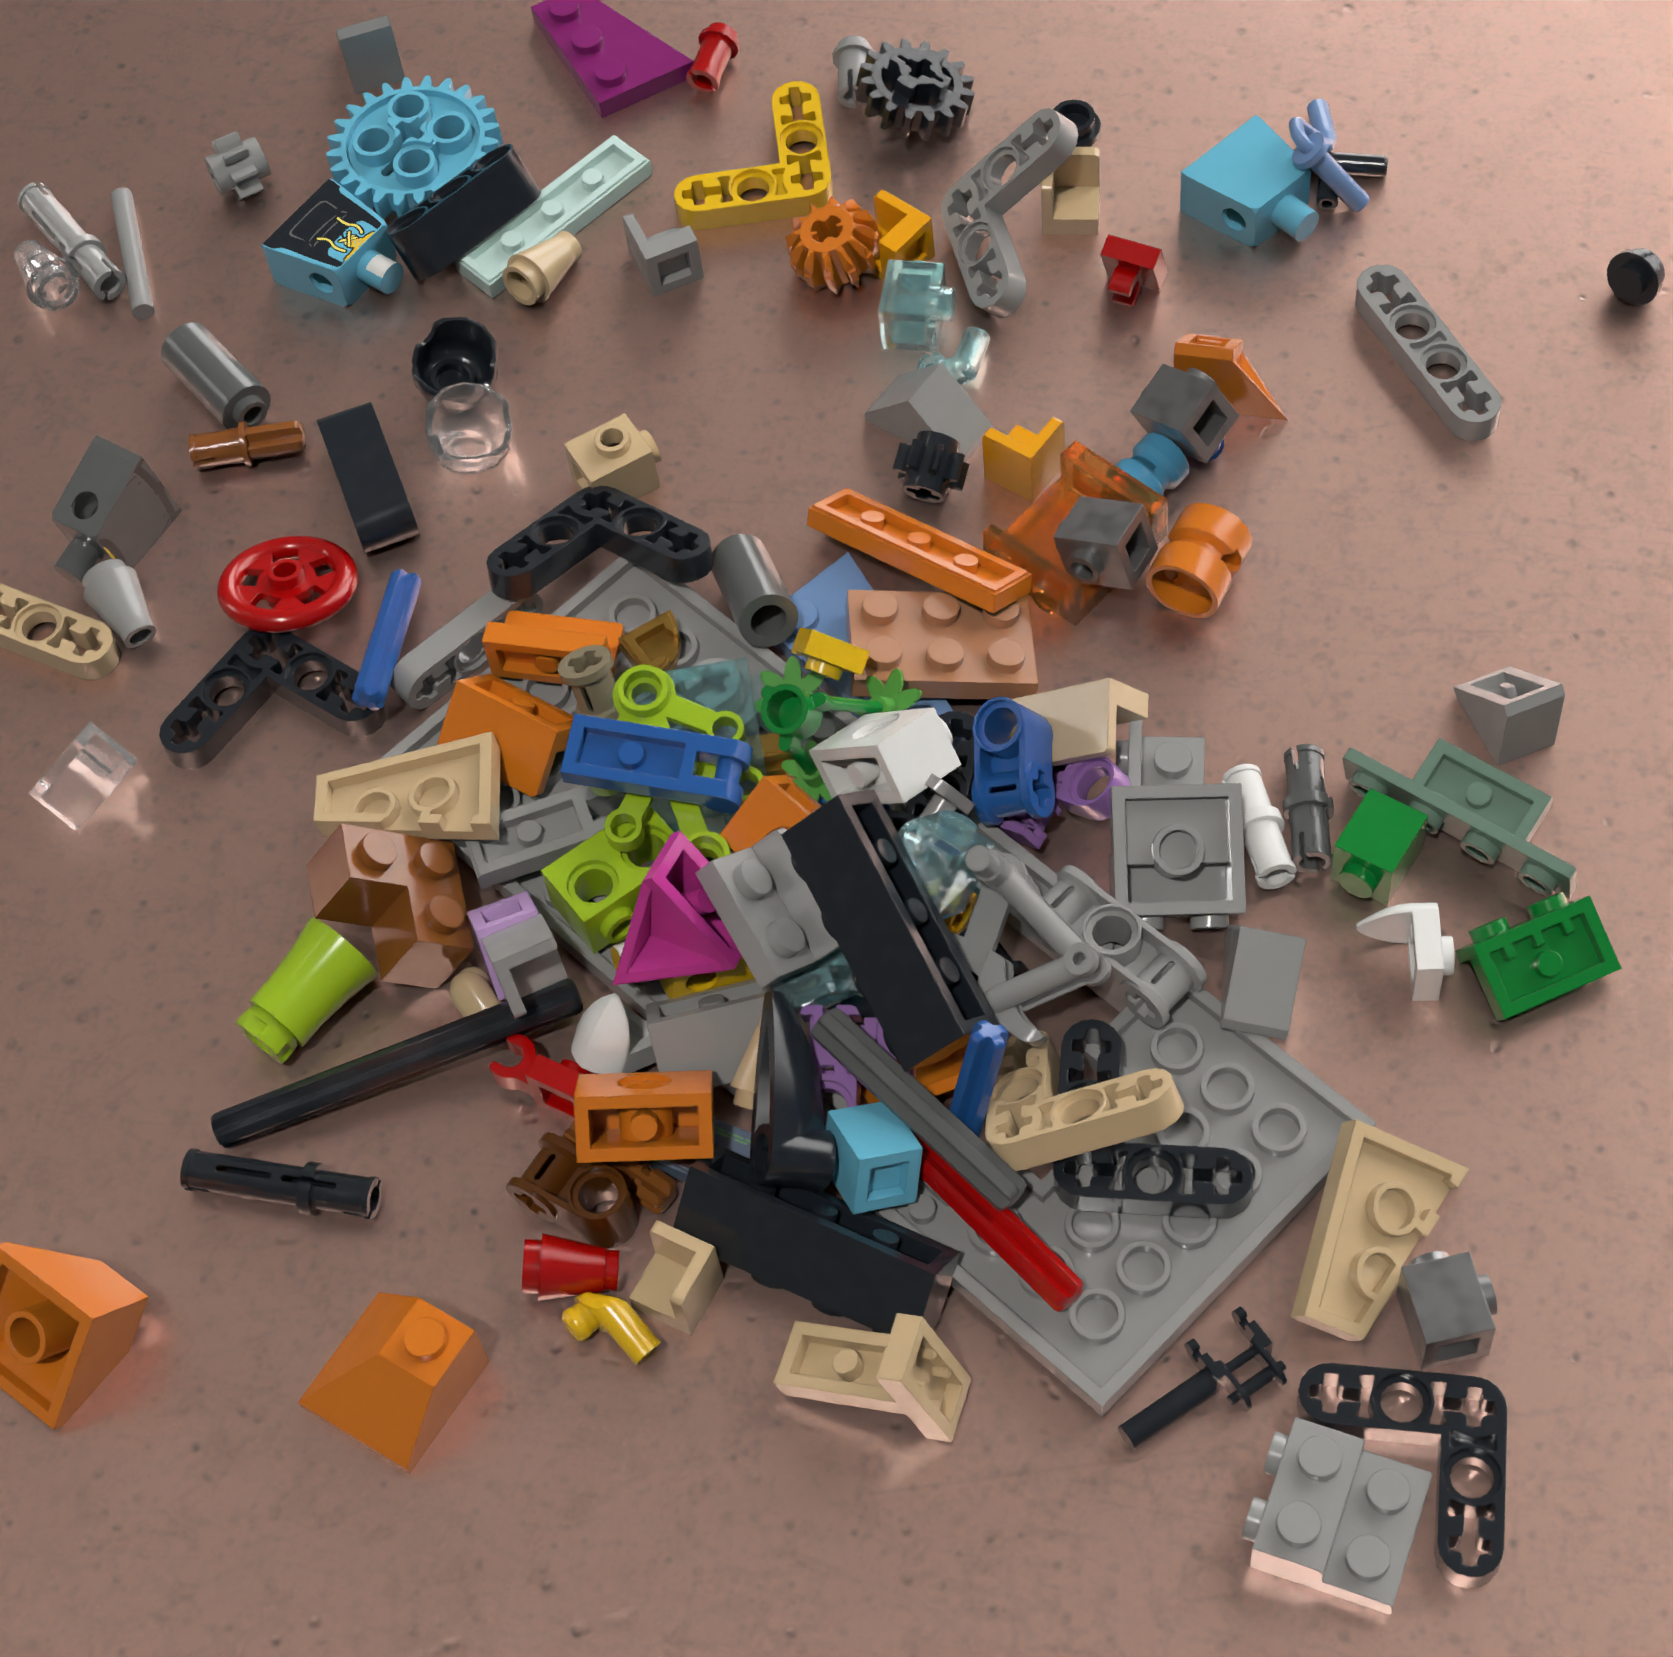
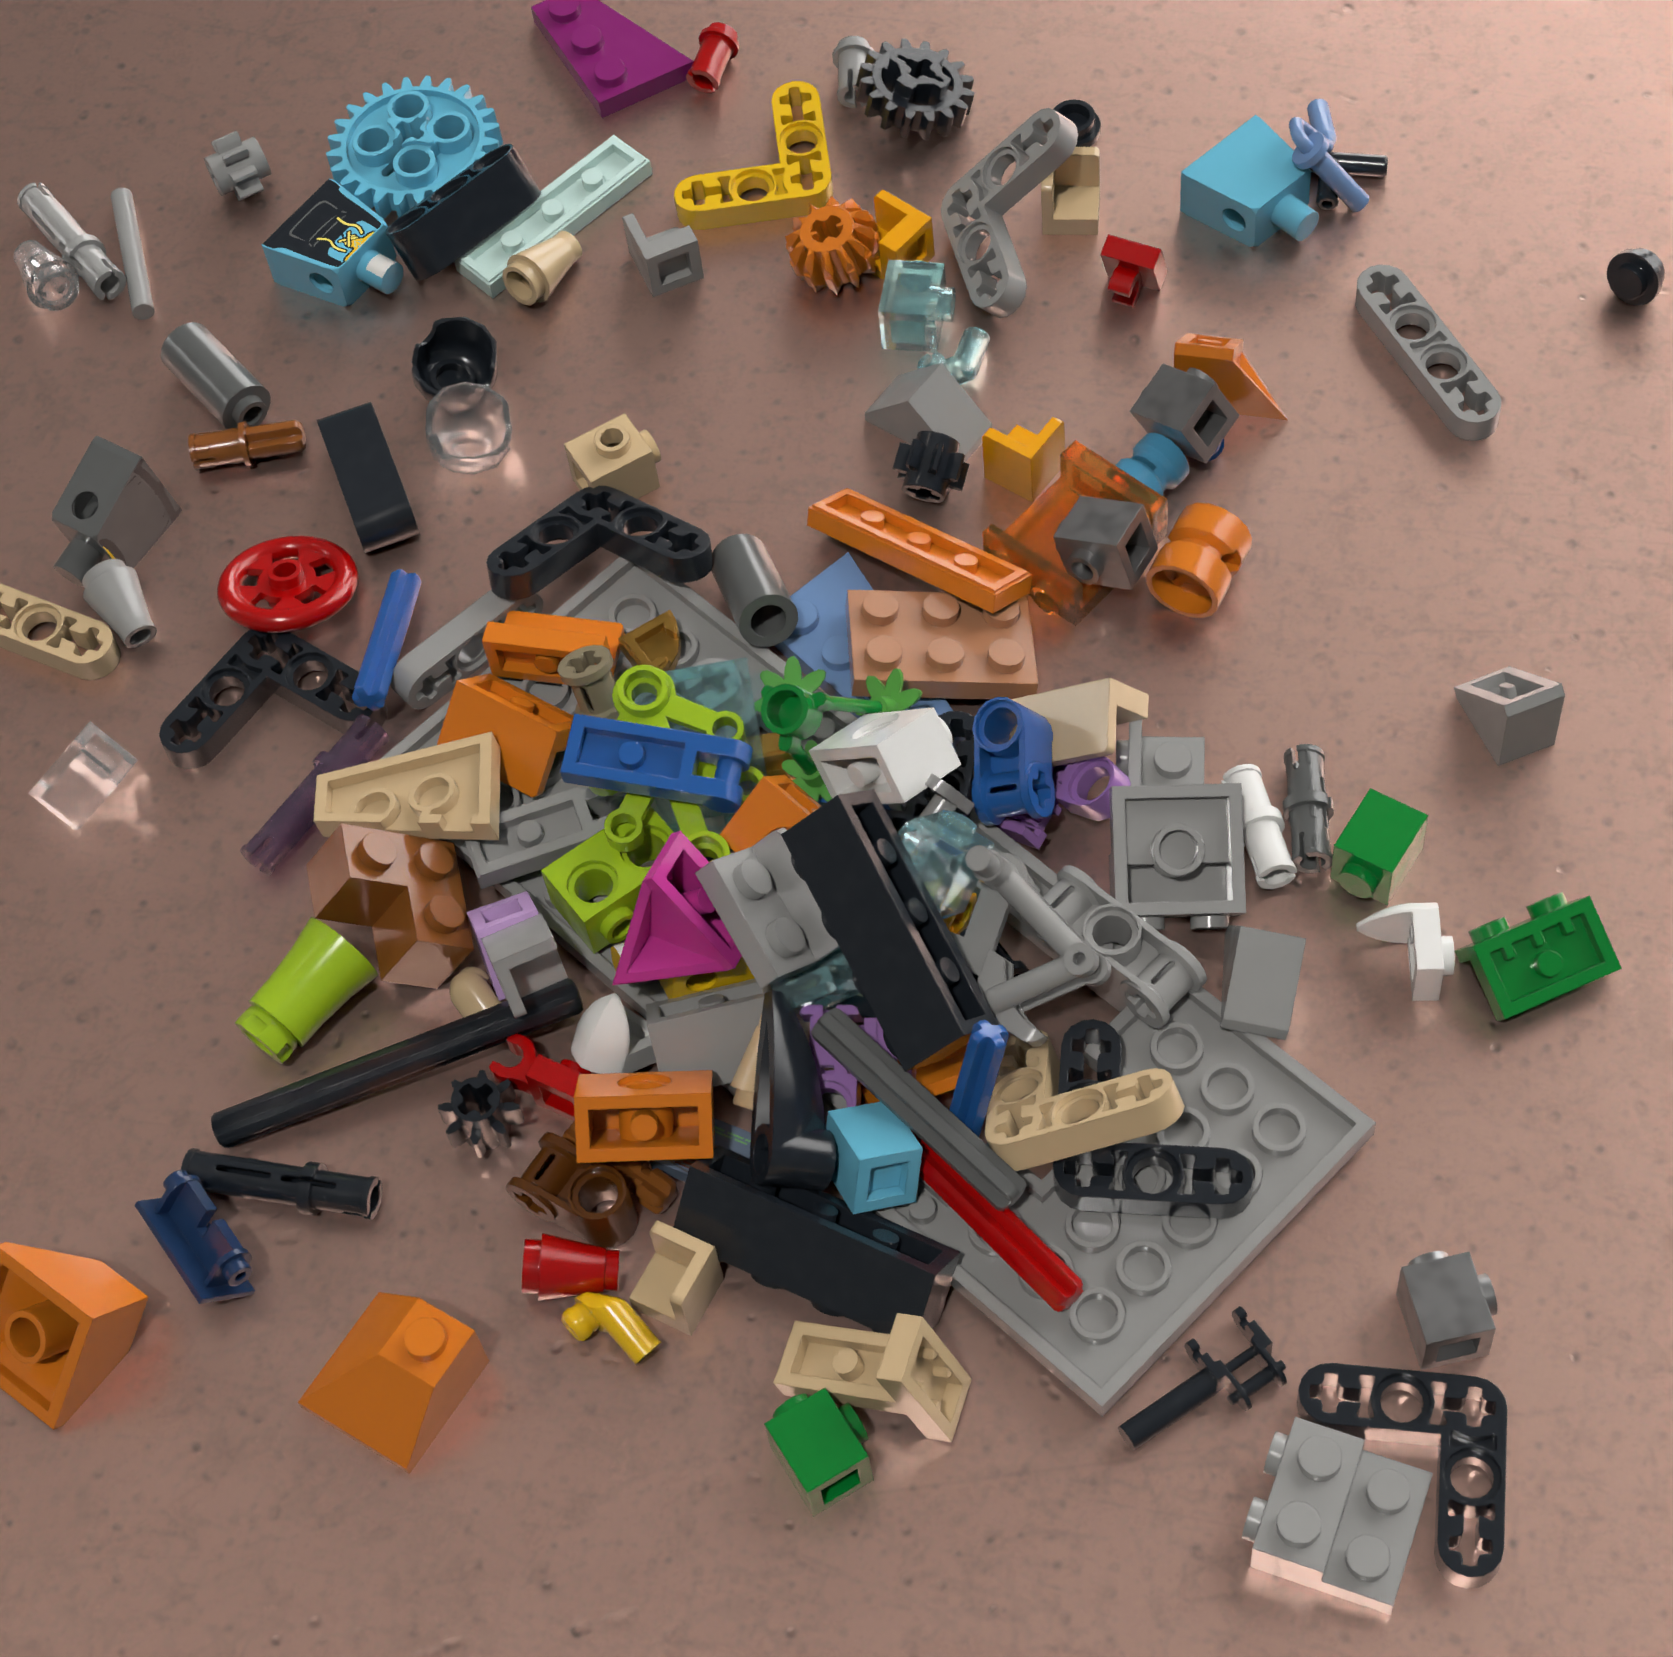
(202, 1252): none -> dark blue hinge
(296, 813): none -> clear purple pin
(370, 54): light grey slope -> none
(464, 1116): none -> black gear
(820, 1448): none -> green brick
(828, 654): yellow plate -> none
(1369, 1219): tan wing -> none
(1475, 804): sand green bracket -> none

